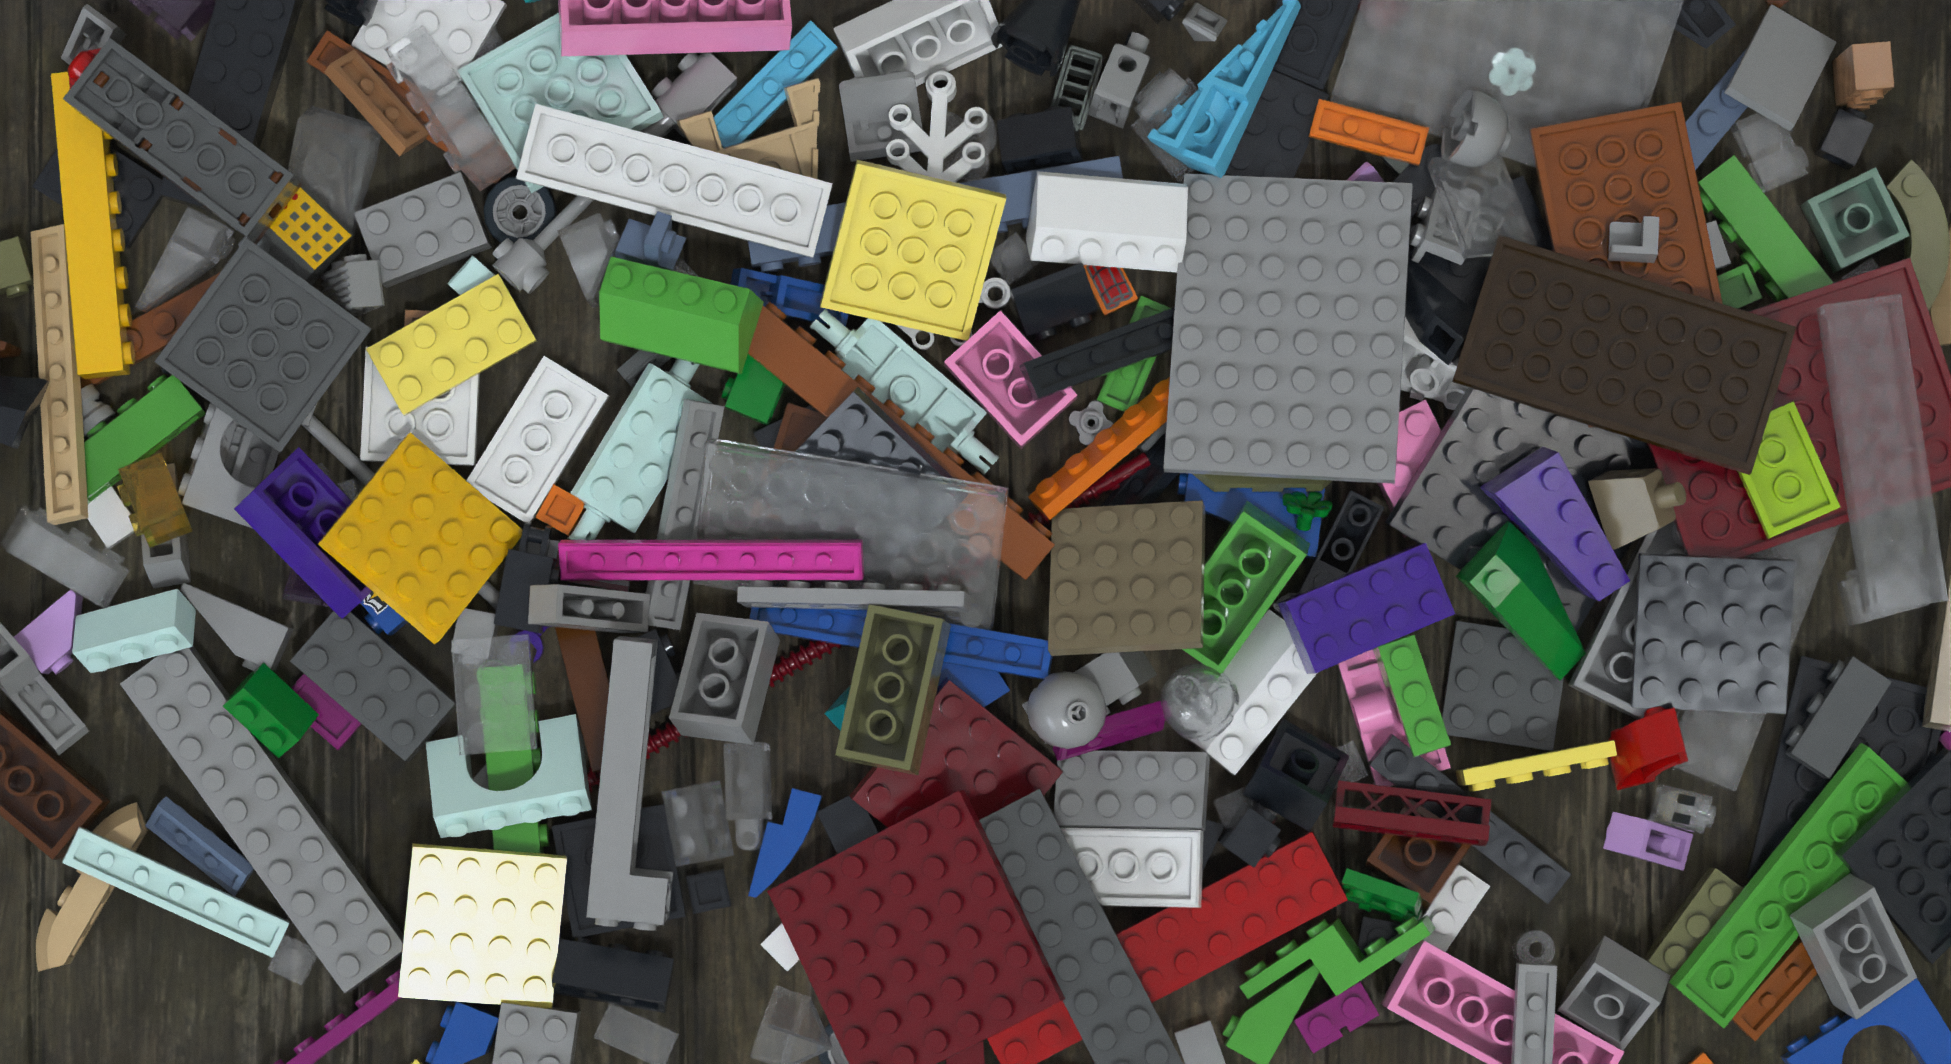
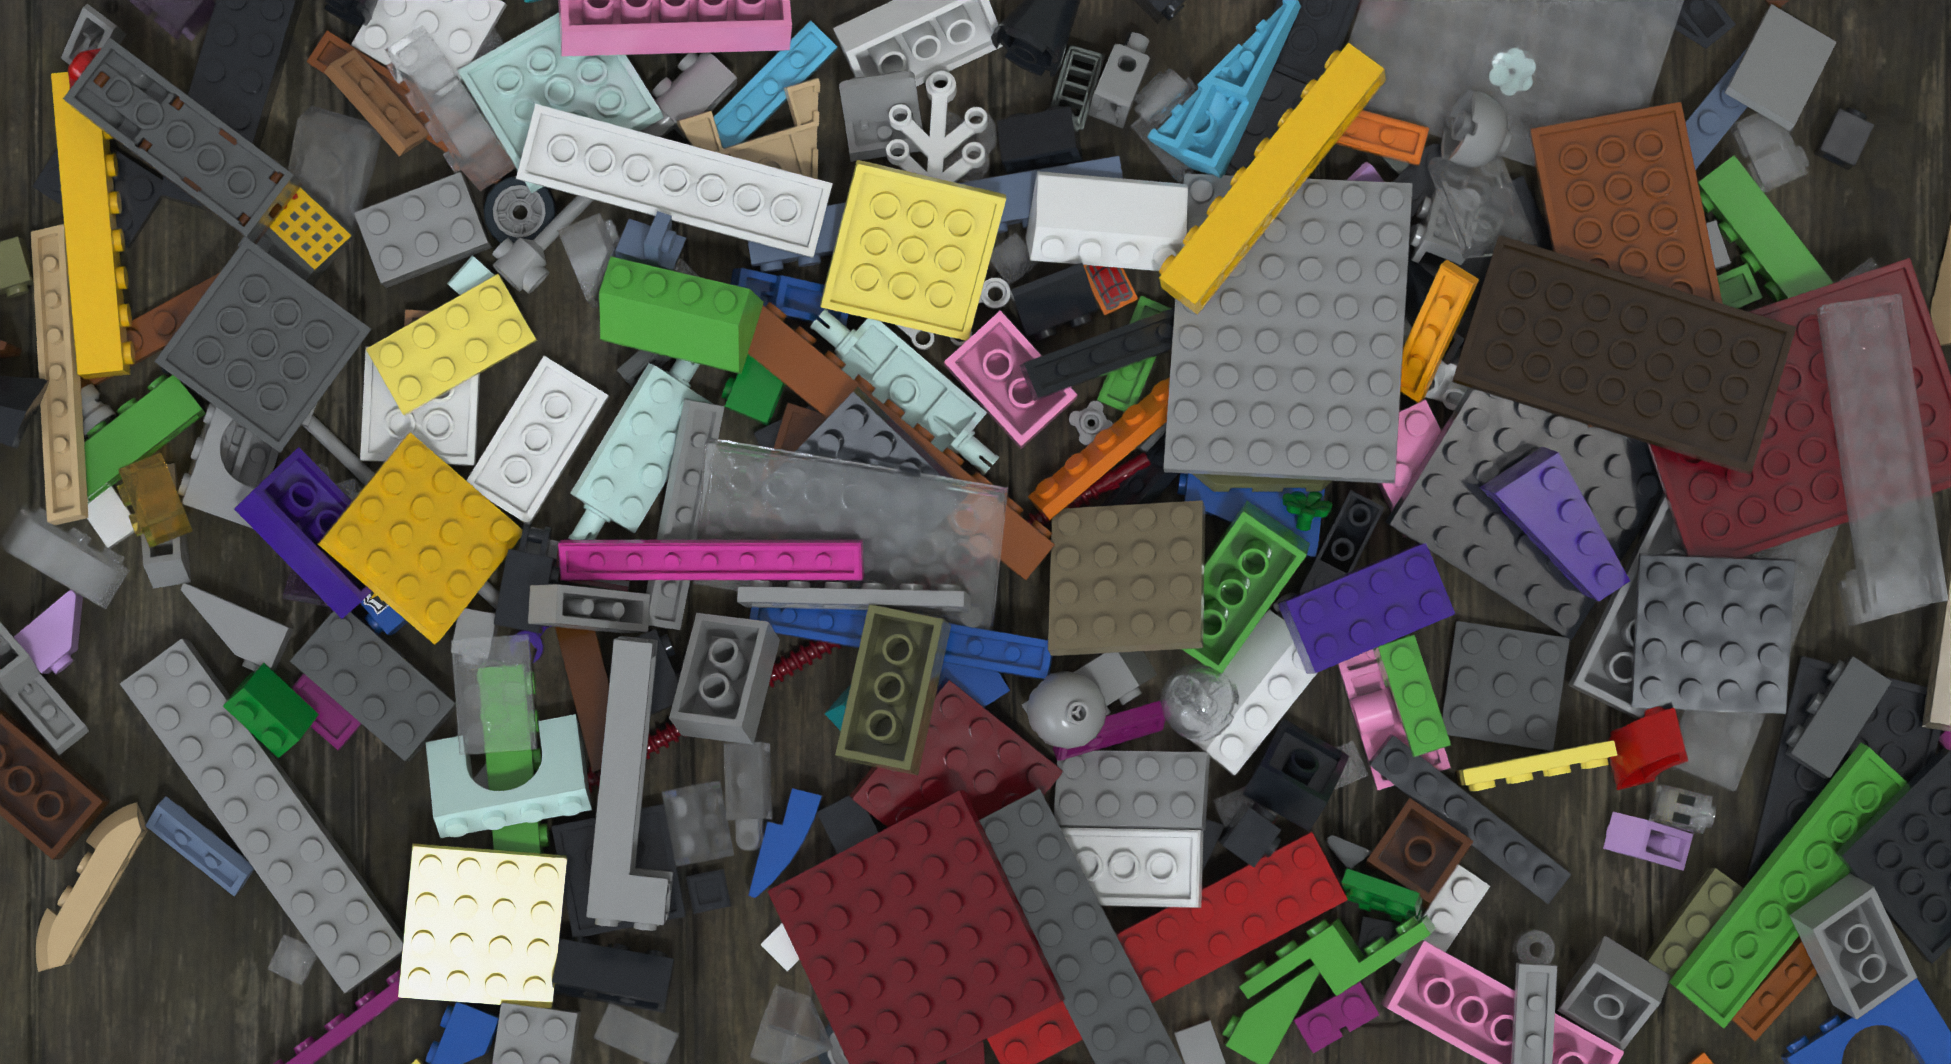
(134, 631): light aqua brick -> none
(175, 891): light aqua plate -> none
(189, 254): clear slope -> none
(354, 284): light grey brick -> none
(561, 510): orange plate -> none
(1203, 23): light grey slope -> none
(1271, 178): none -> yellow brick
(1346, 852): none -> dark grey slope
(1415, 825): dark red fence -> none
(1435, 328): none -> light orange tile
(1520, 594): green wedge -> none
(1634, 240): light grey panel -> none
(1634, 503): dark tan torso -> none
(1787, 475): lime plate -> none
(1854, 220): sand green brick -> none
(1863, 75): medium nougat brick -> none
(1926, 224): olive brick -> none

